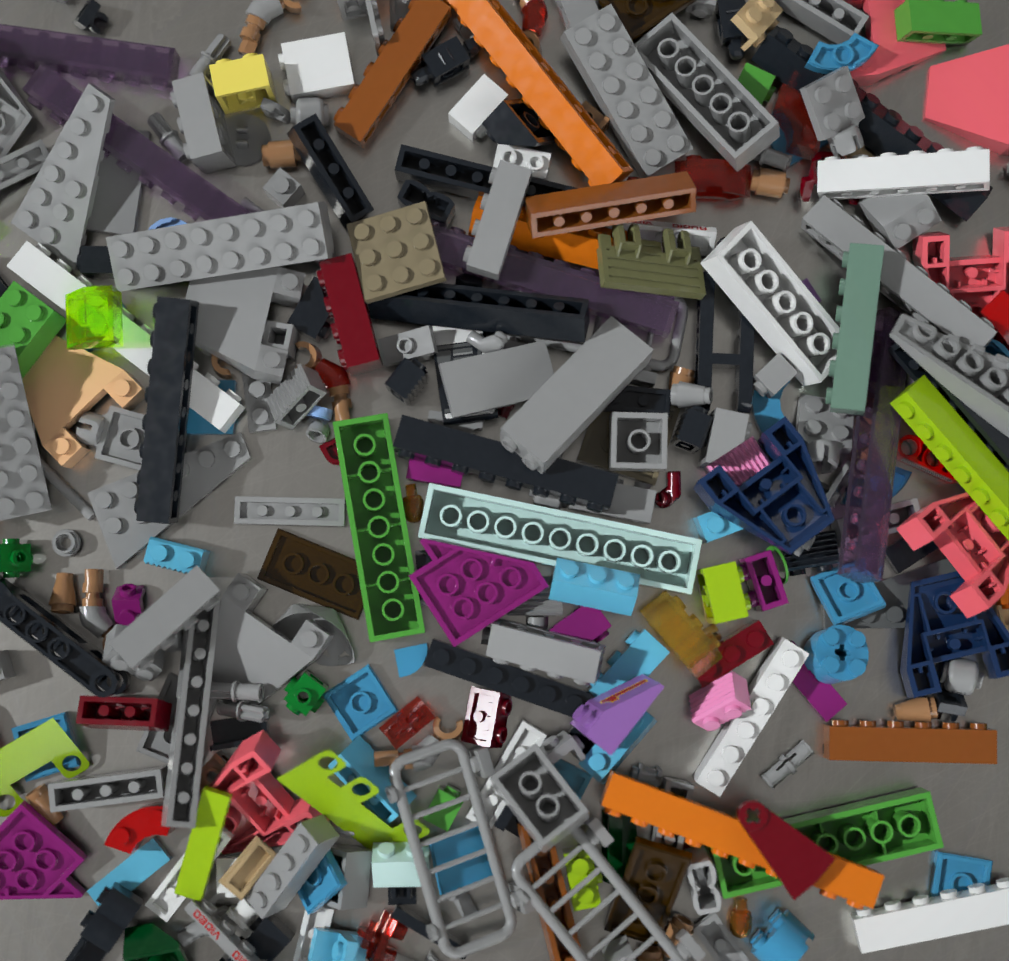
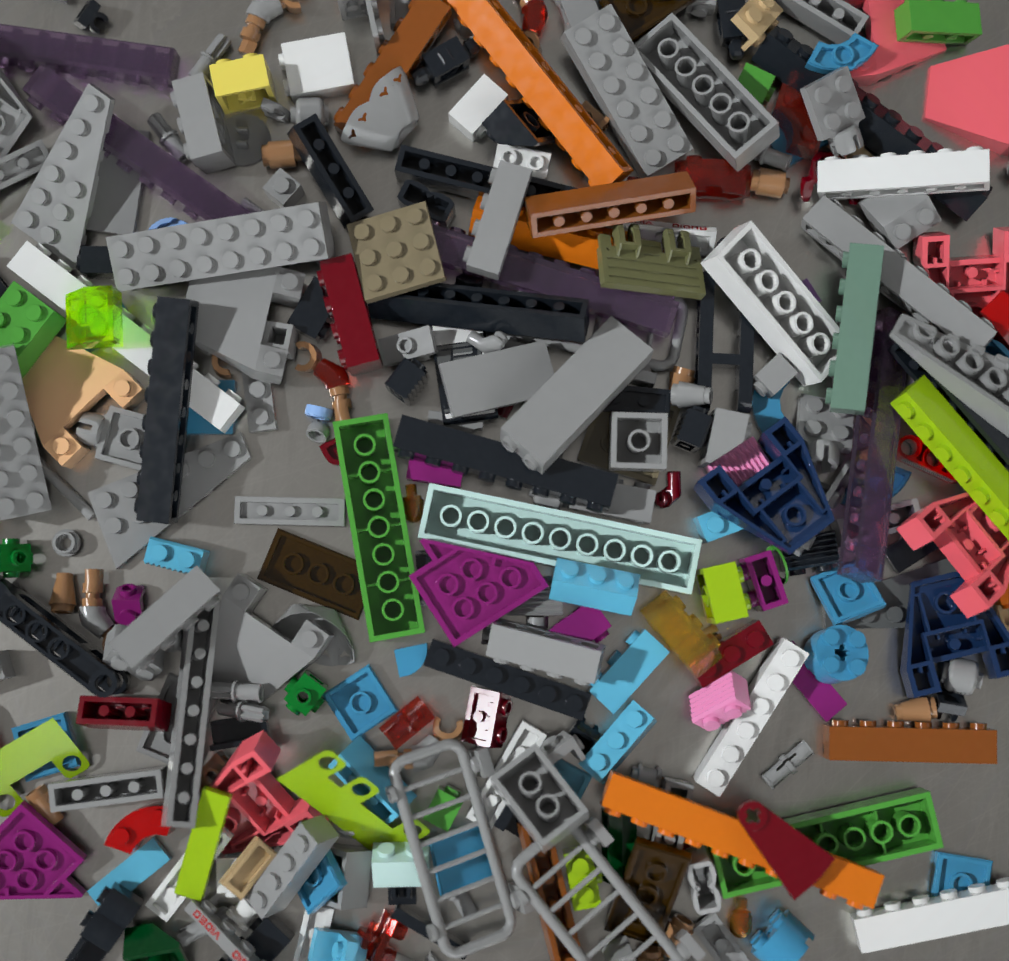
(296, 396): light grey brick -> none
(387, 117): none -> light grey piece
(614, 713): medium lavender slope -> none

